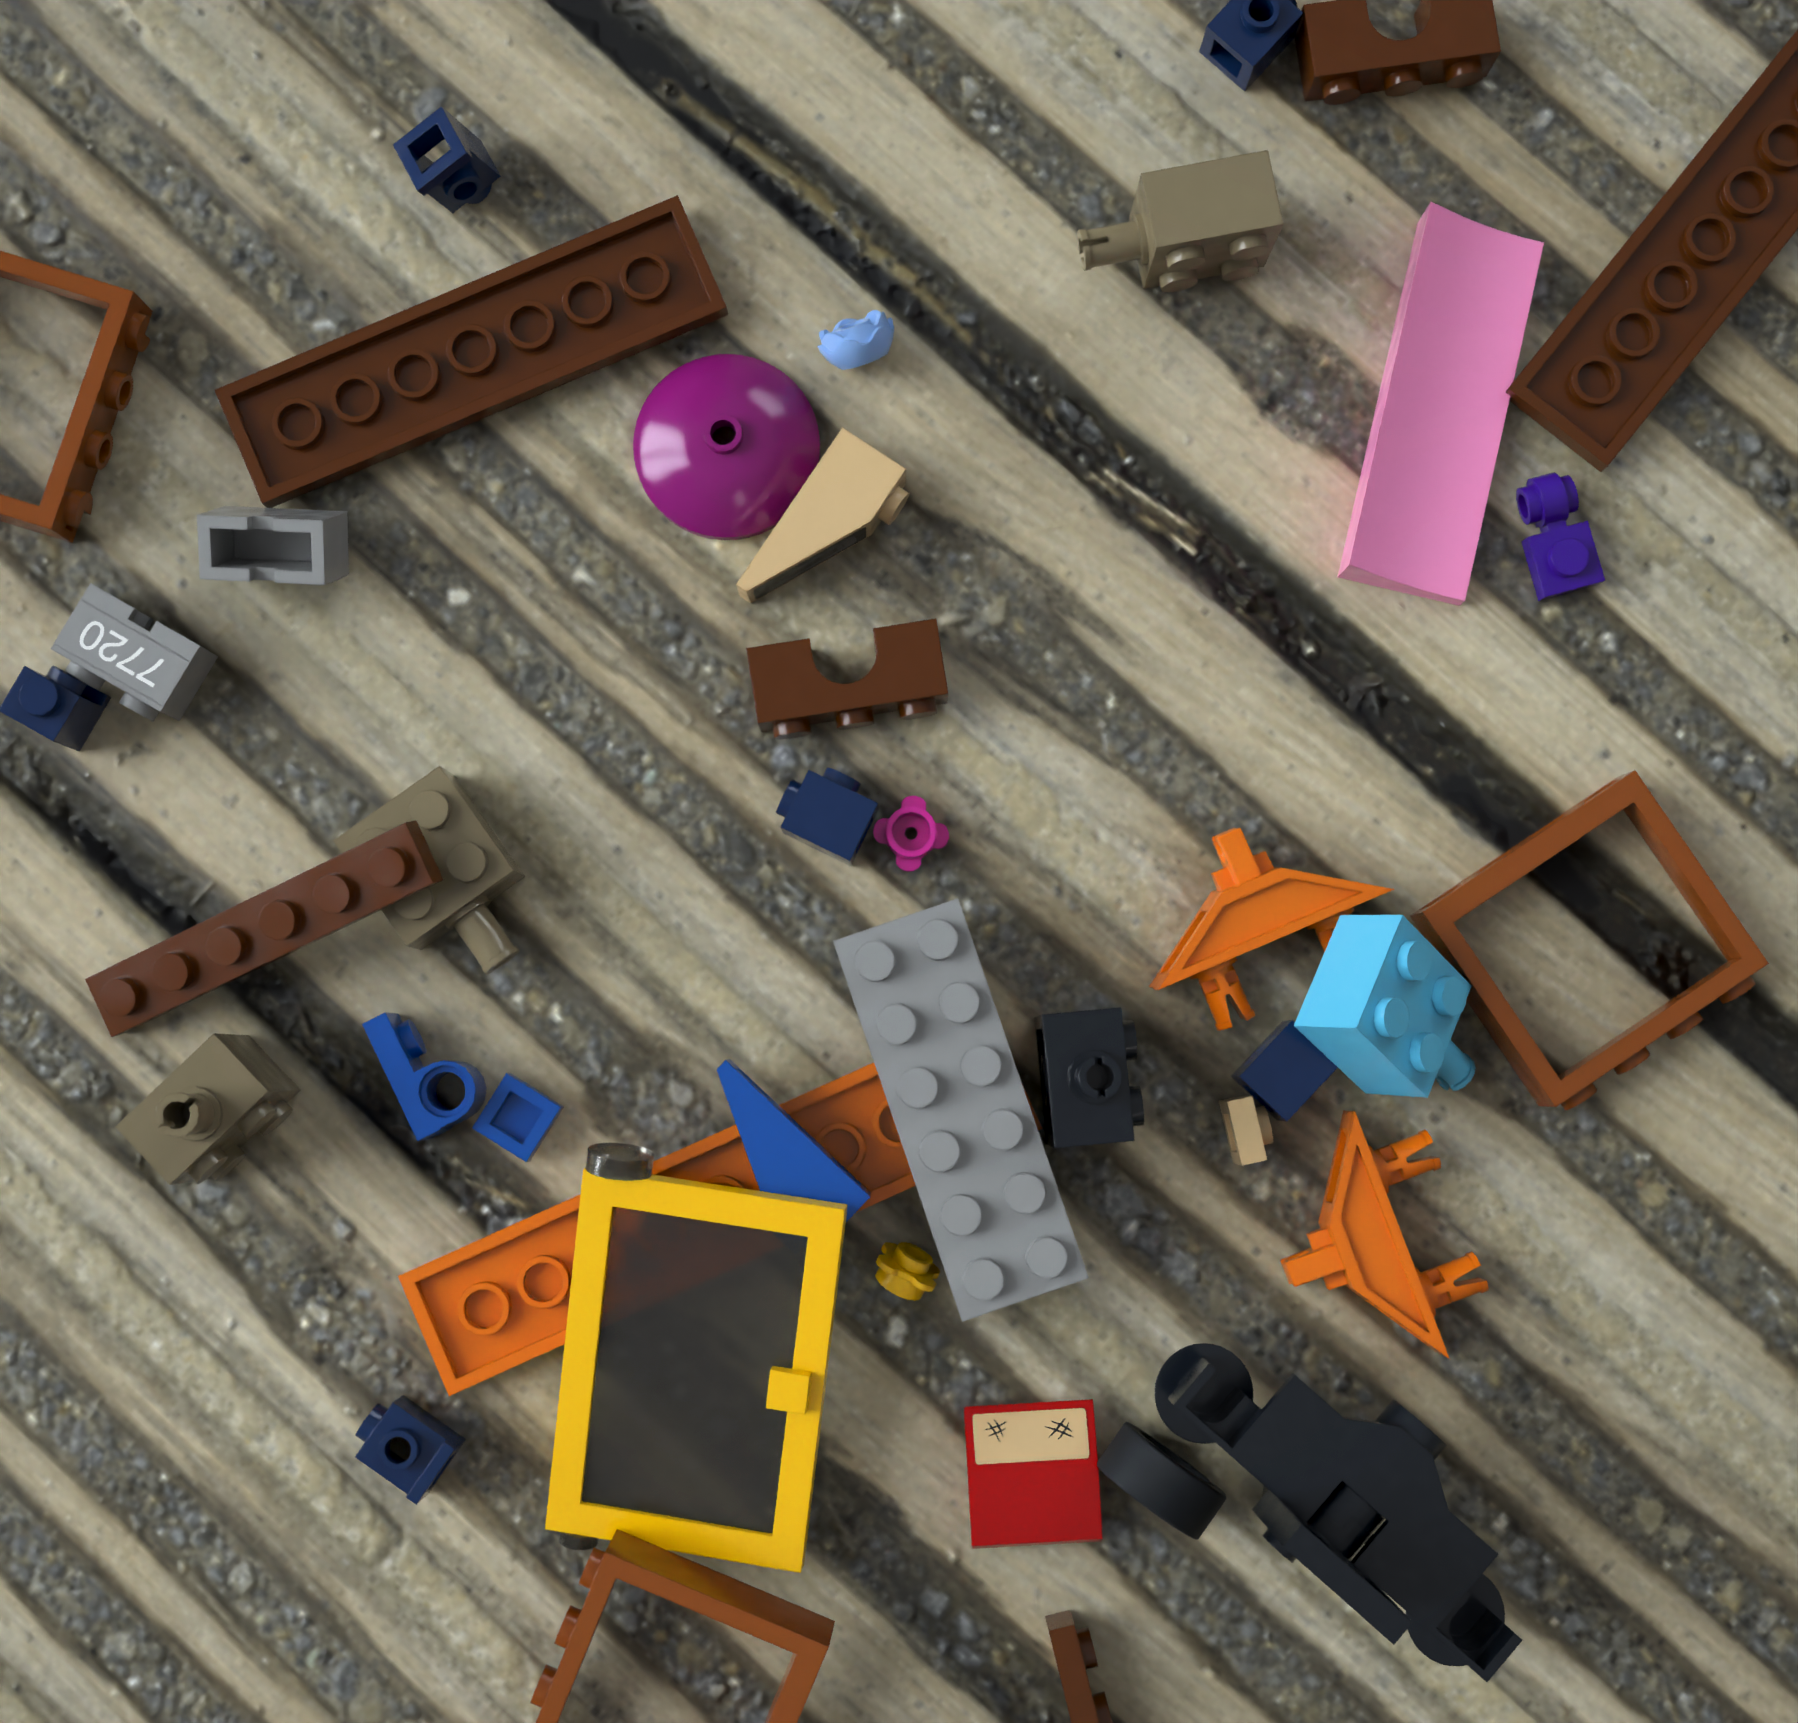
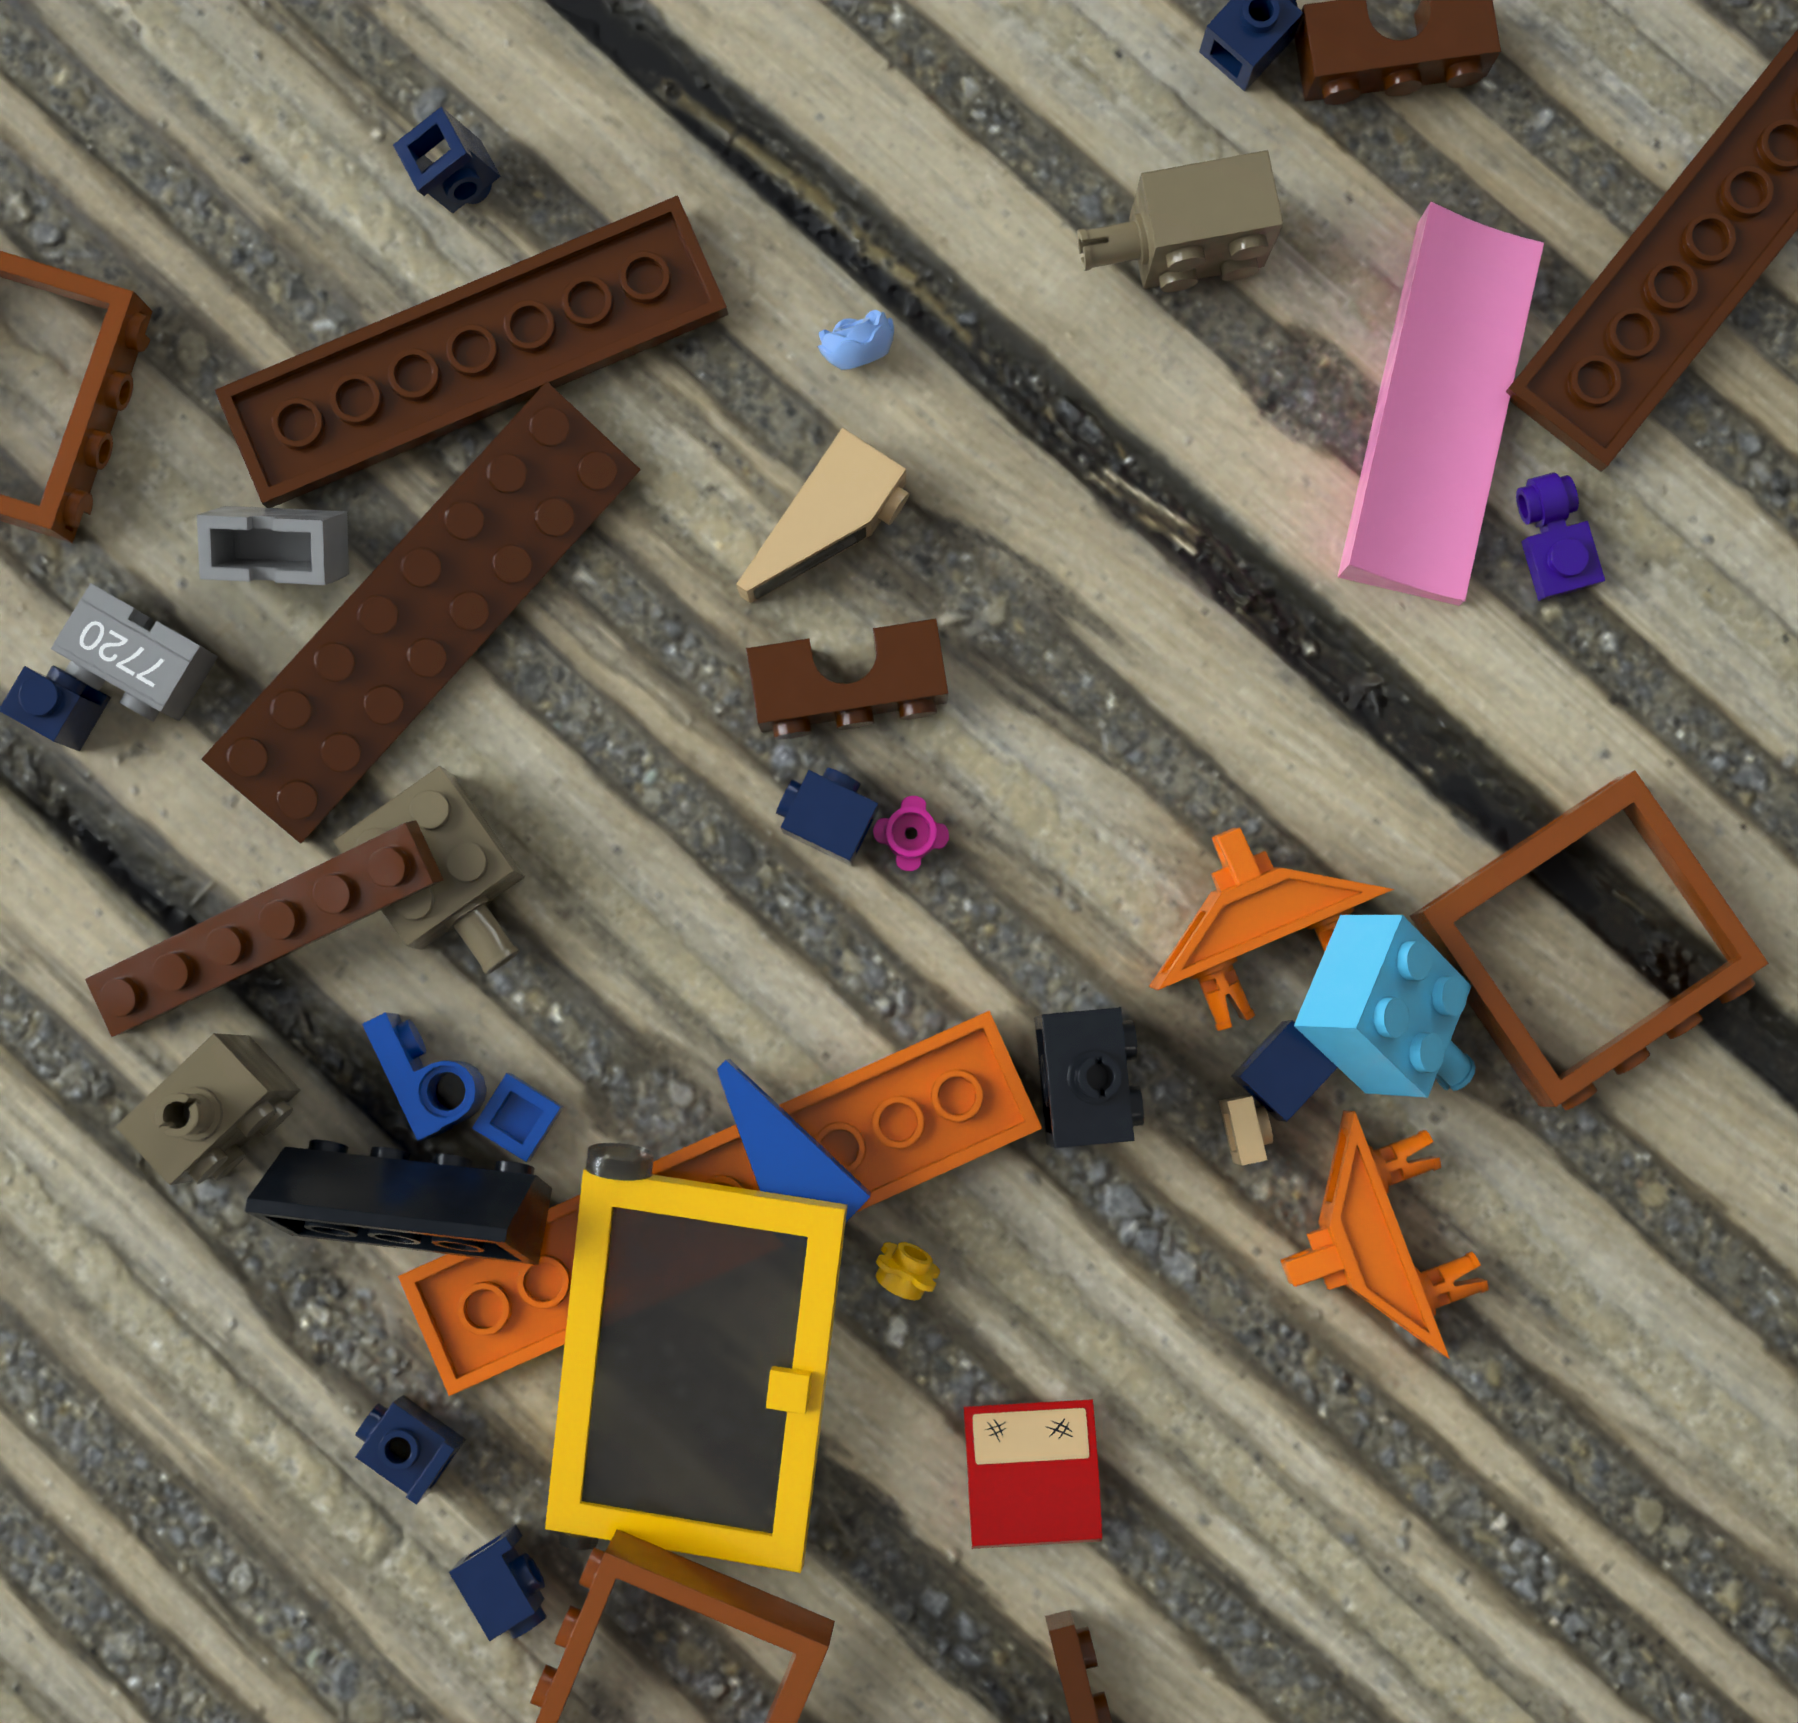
(405, 1202): none -> black slope
(421, 613): none -> reddish brown plate
(501, 1586): none -> dark blue brick
(734, 486): magenta dish -> none
(960, 1110): light grey brick -> none
(1161, 1481): black tyre -> none
(1332, 1487): black piece -> none

